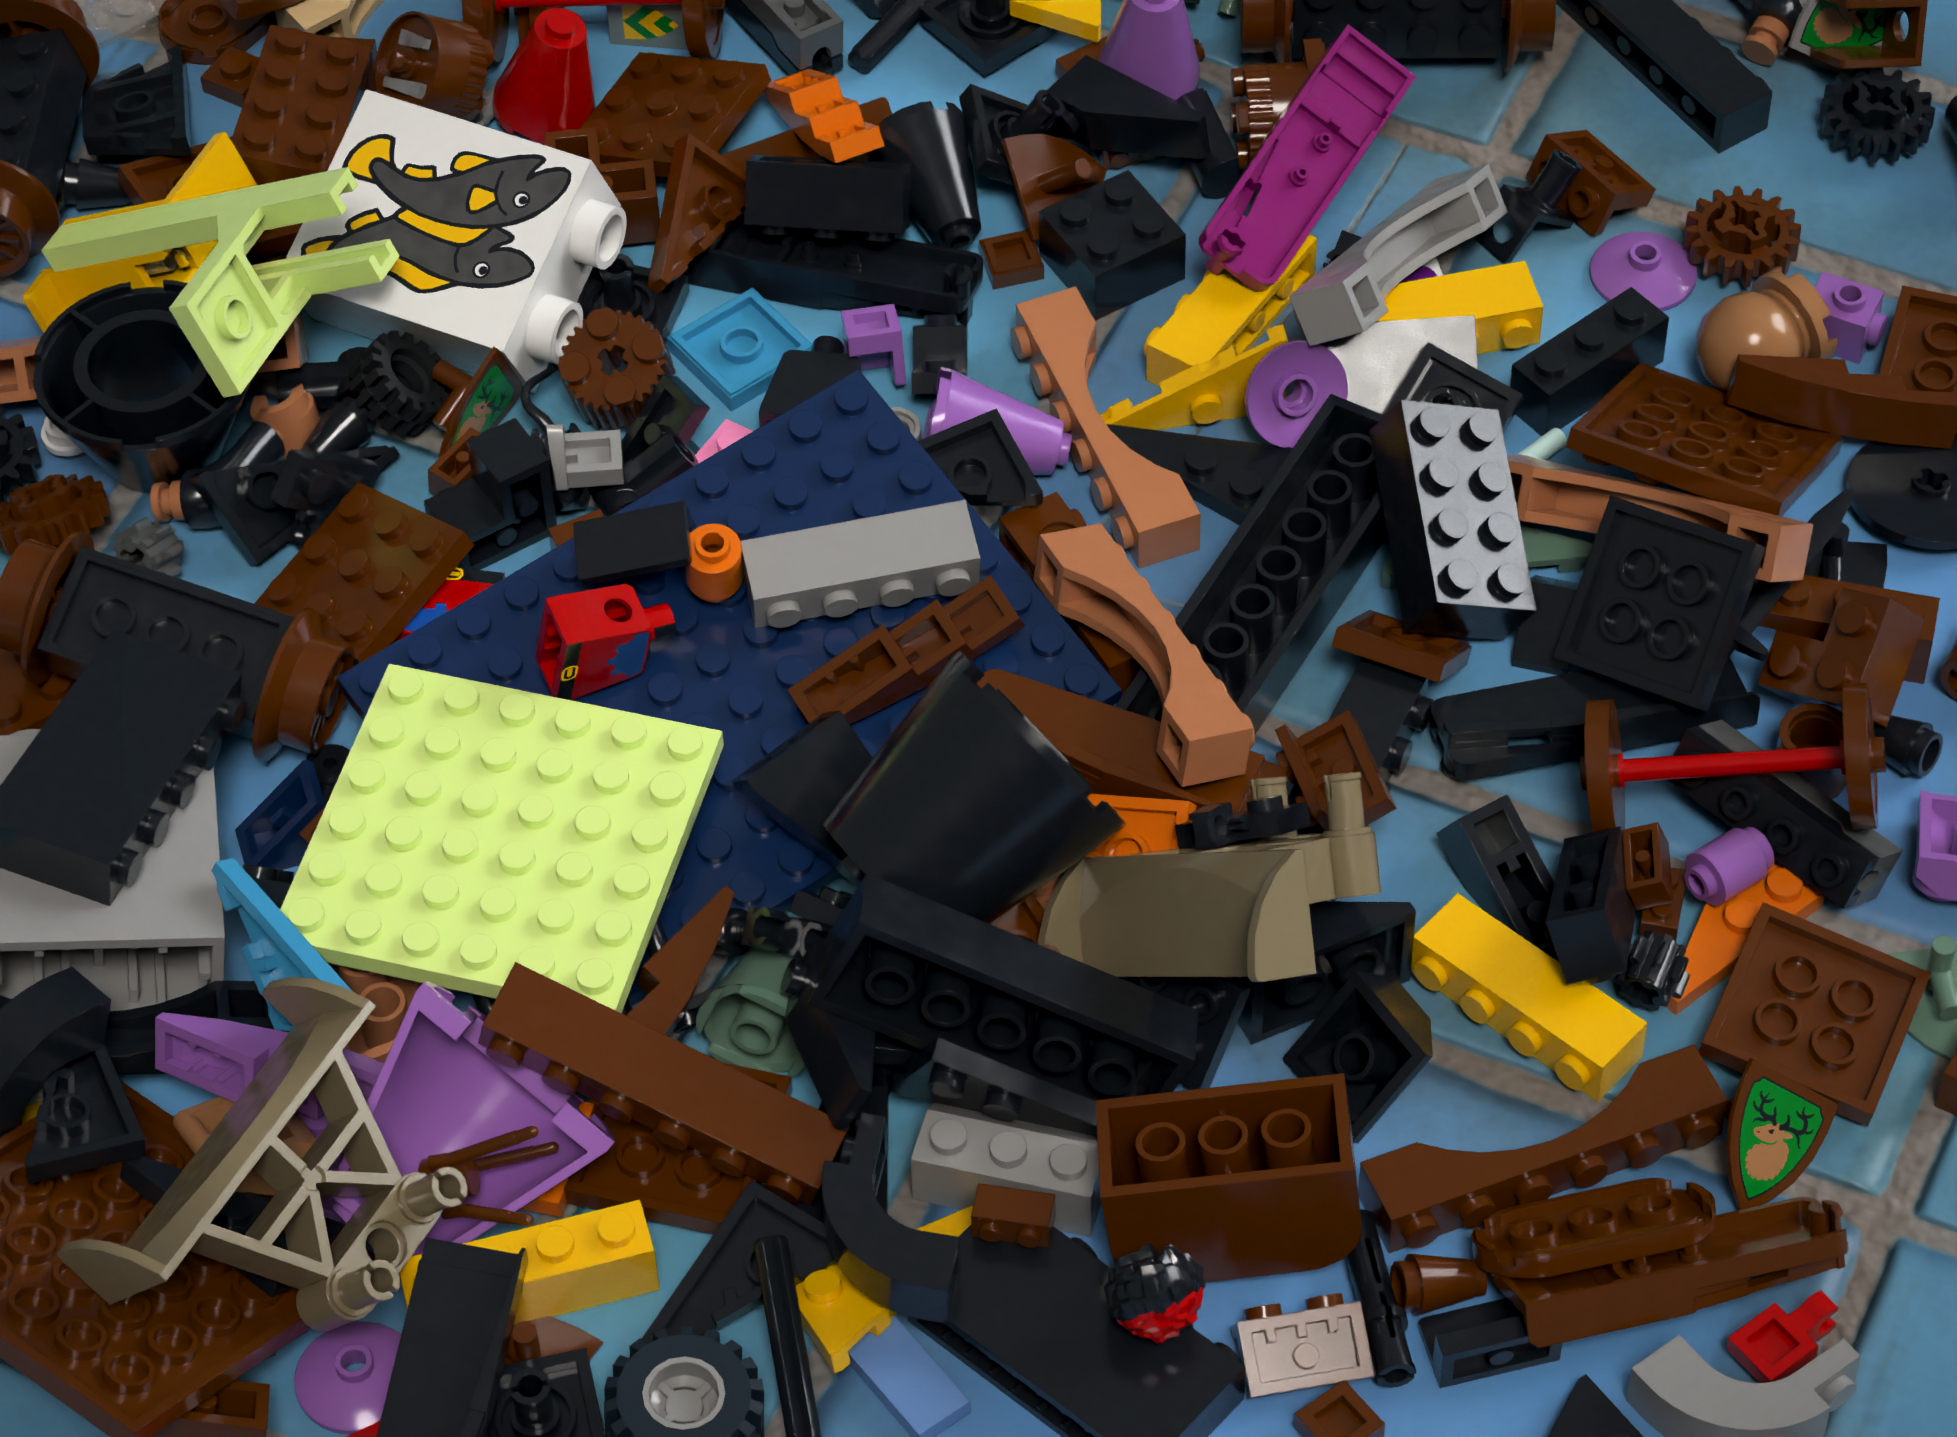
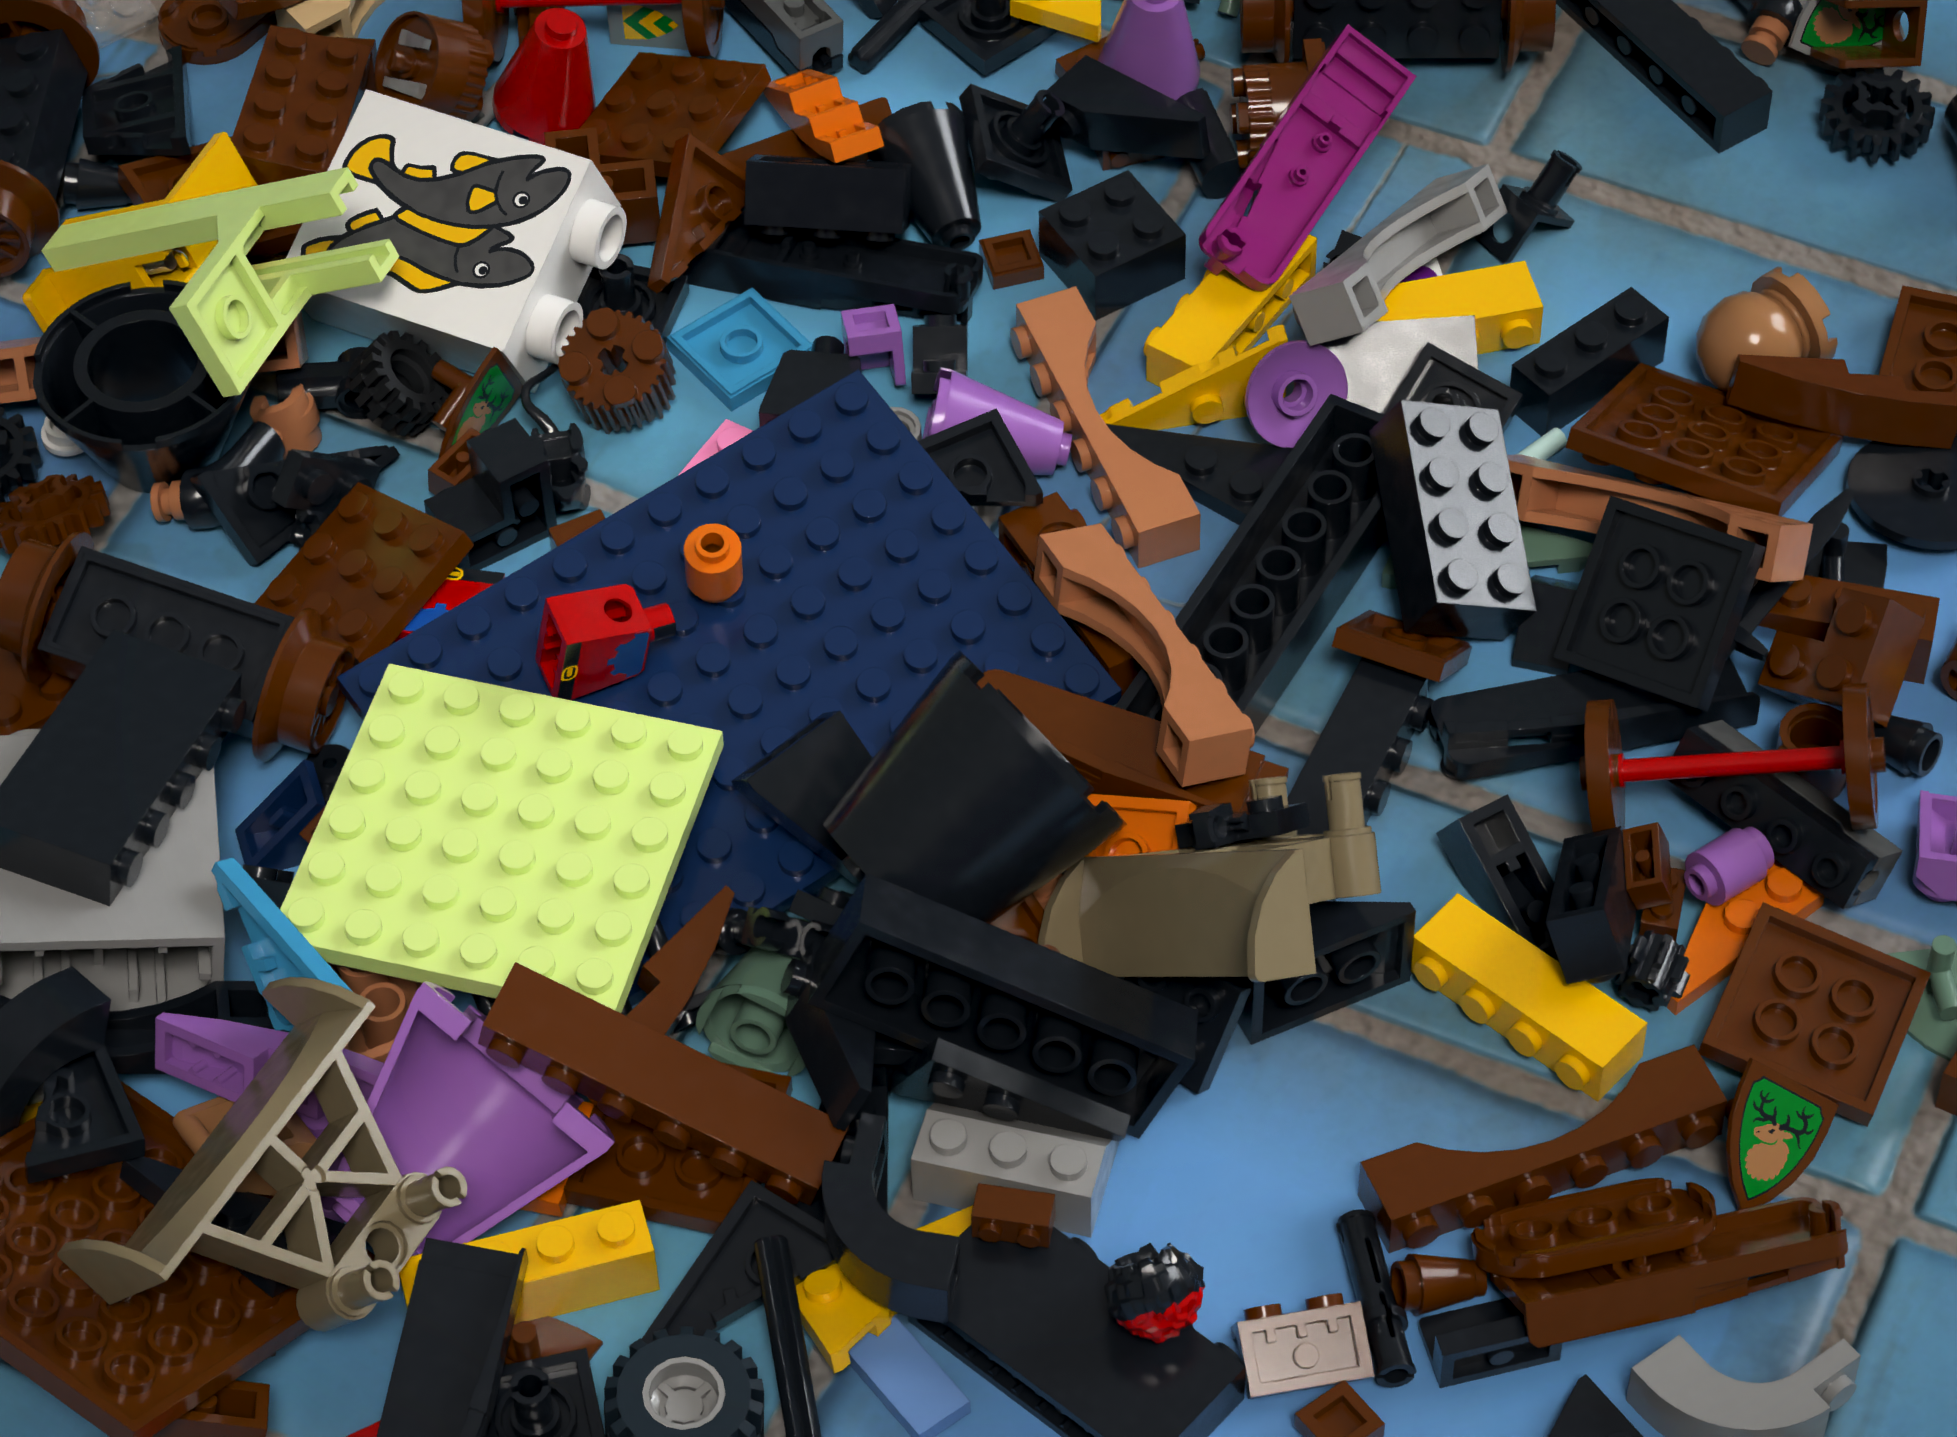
(150, 546): dark grey gear -> none
(230, 76): reddish brown plate -> none
(340, 428): black cone -> none
(343, 1398): medium lavender dish -> none
(470, 1163): reddish brown plant -> none
(585, 458): light grey tile -> none
(633, 543): black panel -> none
(646, 472): black piece -> none
(669, 407): black slope -> none
(860, 564): light grey brick -> none
(909, 657): reddish brown slope -> none
(1048, 171): reddish brown shield -> none
(1233, 1175): reddish brown brick -> none
(1327, 750): reddish brown bracket -> none
(1374, 1038): black slope -> none
(1602, 184): reddish brown bracket -> none
(1646, 262): medium lavender dish -> none
(1741, 235): reddish brown gear -> none
(1779, 1343): red plate -> none
(1853, 316): medium lavender brick -> none

